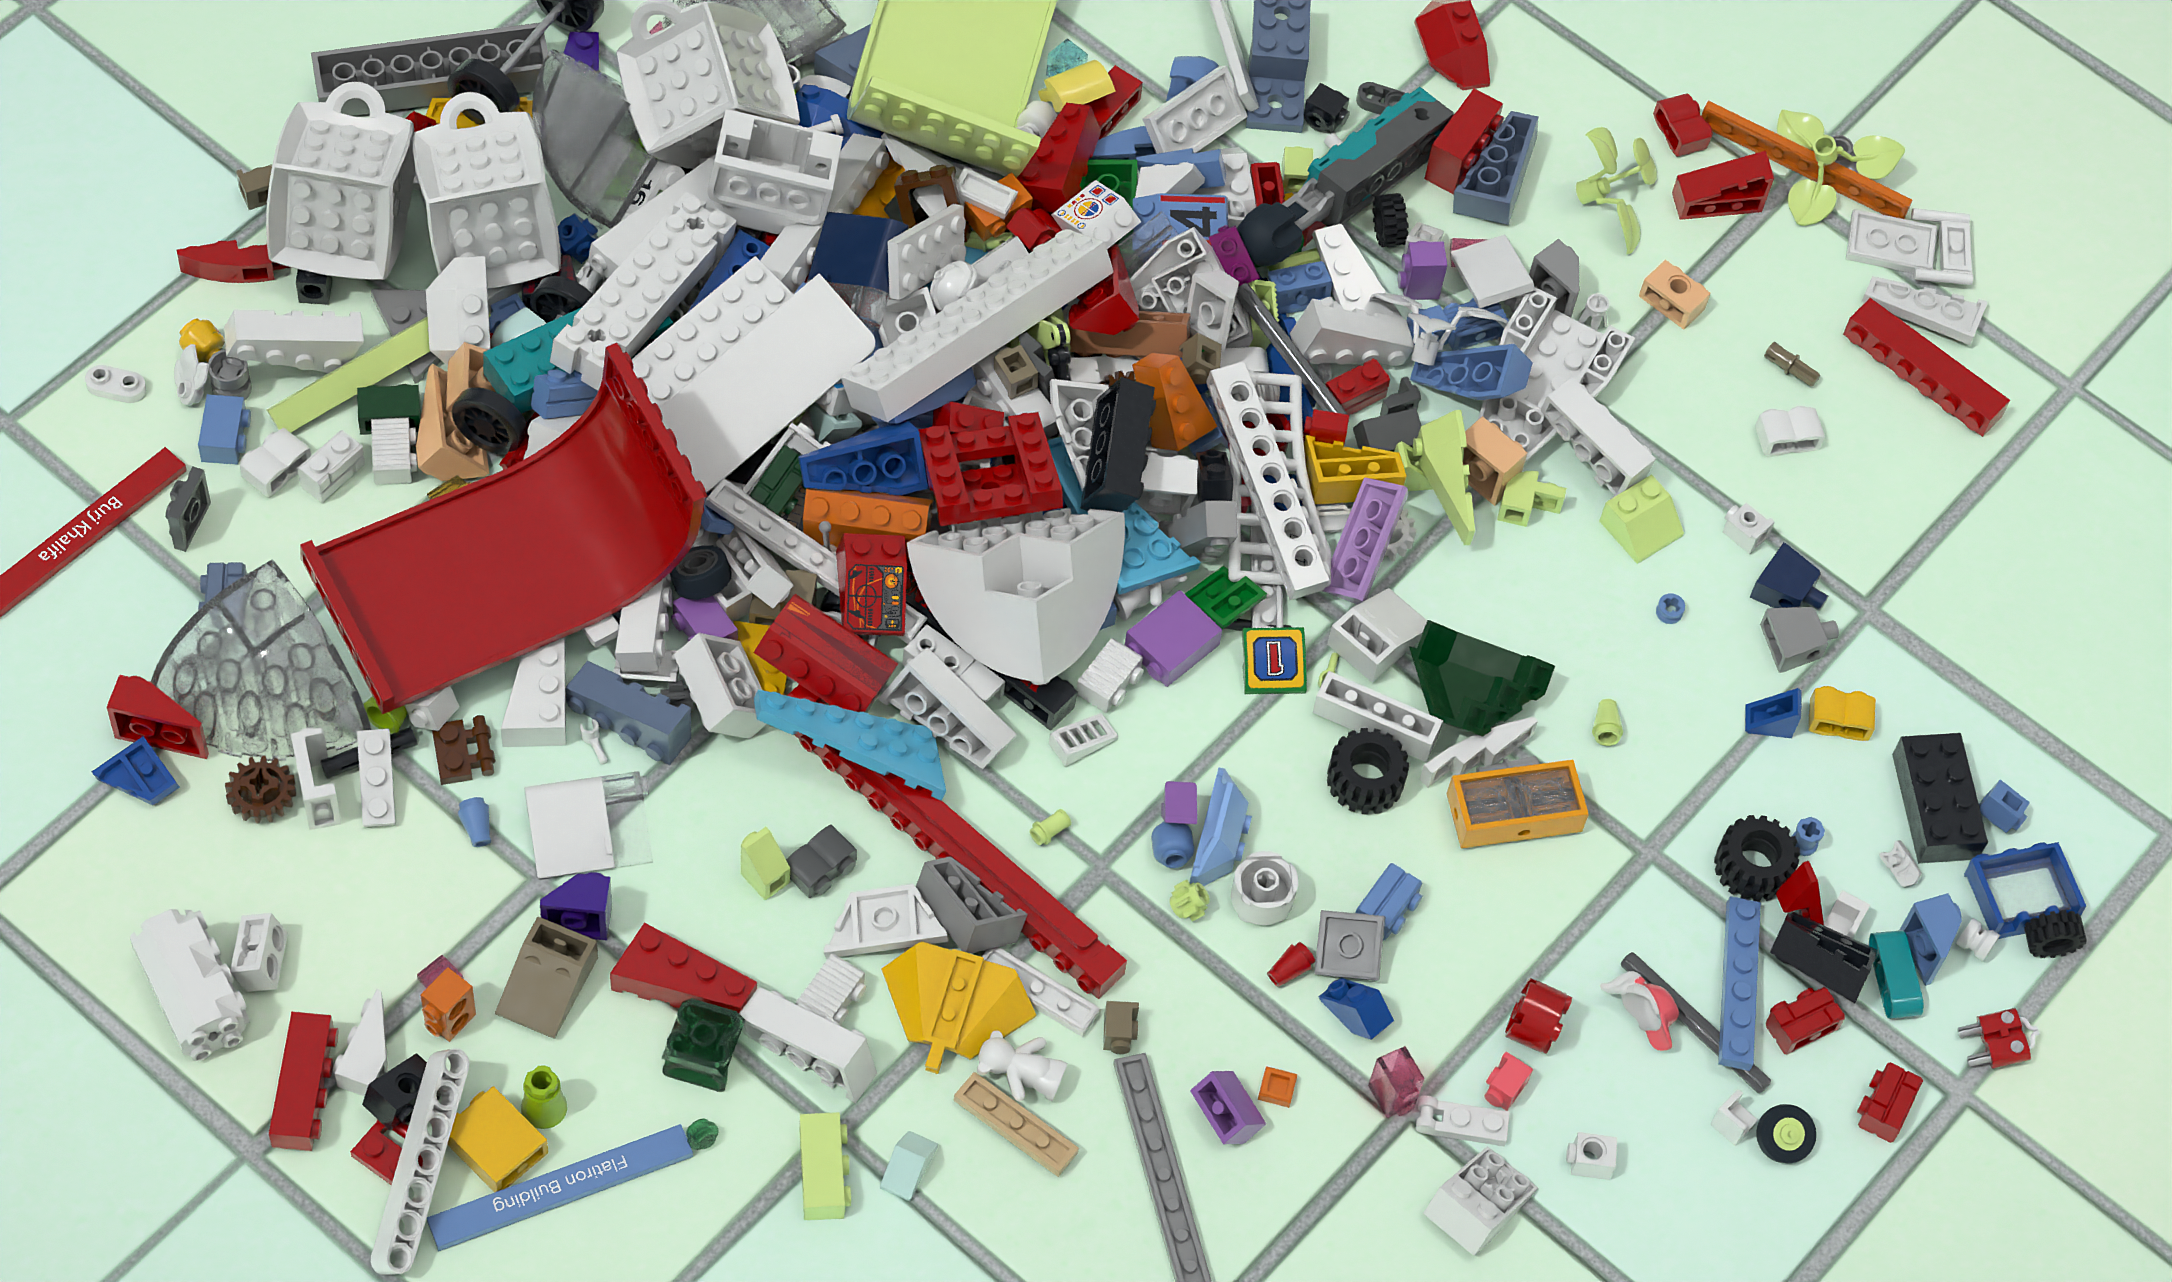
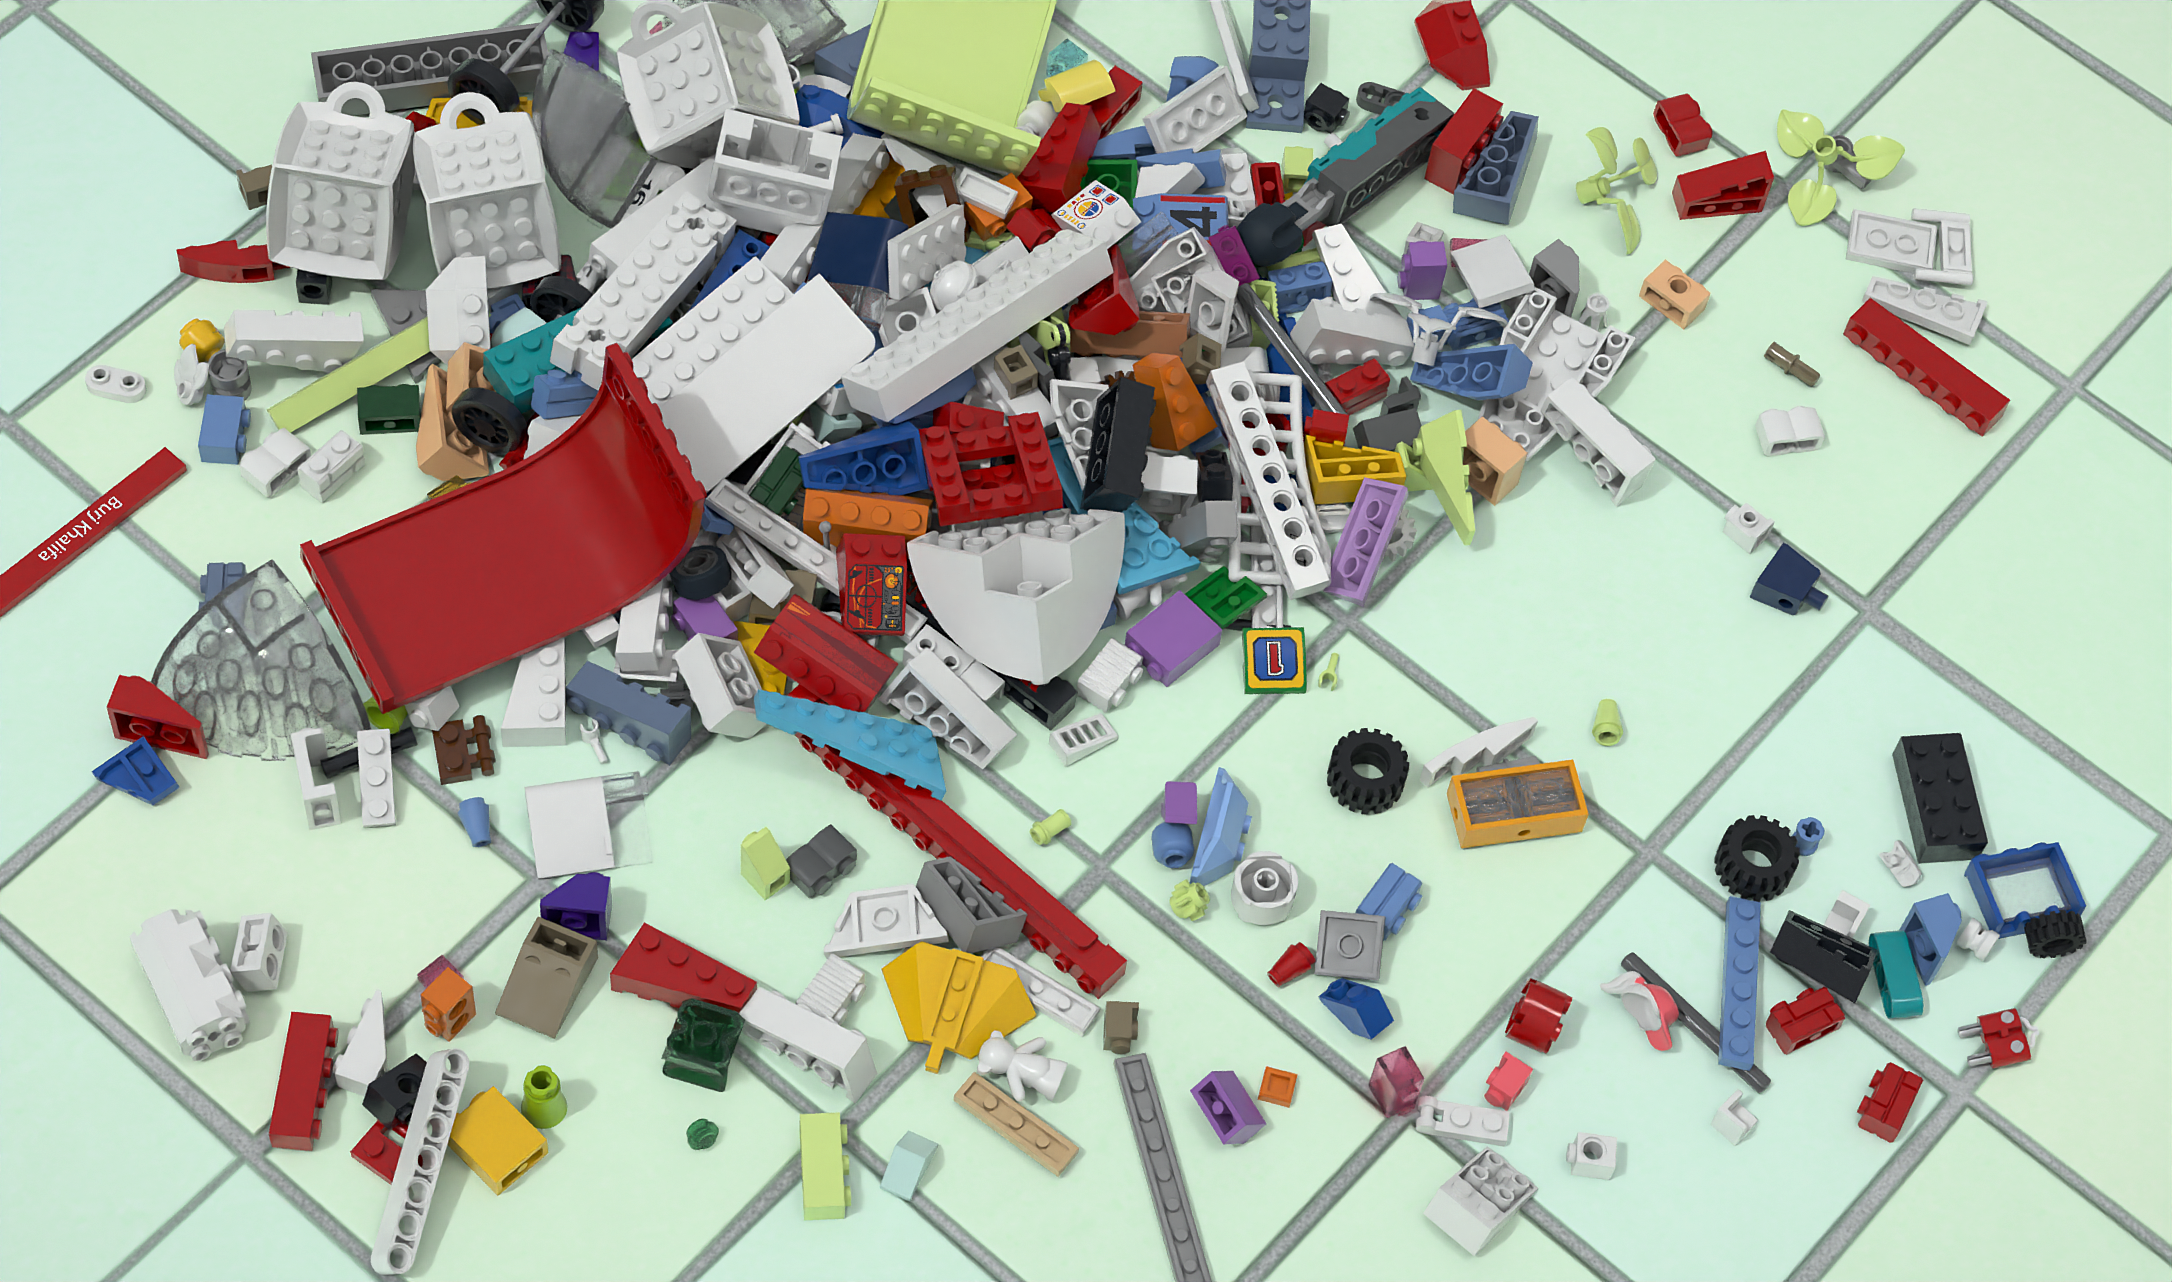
(187, 508): dark grey hinge -> none
(271, 797): reddish brown gear -> none
(392, 450): white brick -> none
(559, 1187): medium blue tile -> none
(576, 237): blue brick -> none
(1362, 707): white brick -> none
(1376, 633): white slope -> none
(1390, 220): black tyre -> none
(1475, 681): dark green panel -> none
(1525, 493): yellowish green brick -> none
(1642, 519): yellowish green slope -> none
(1674, 616): medium blue bush -> none
(1775, 714): blue slope -> none
(1786, 1133): black wheel -> none
(1796, 636): light grey torso -> none
(1802, 893): red slope -> none
(1804, 162): orange tile -> none
(1842, 713): yellow brick -> none
(2004, 807): medium blue brick -> none

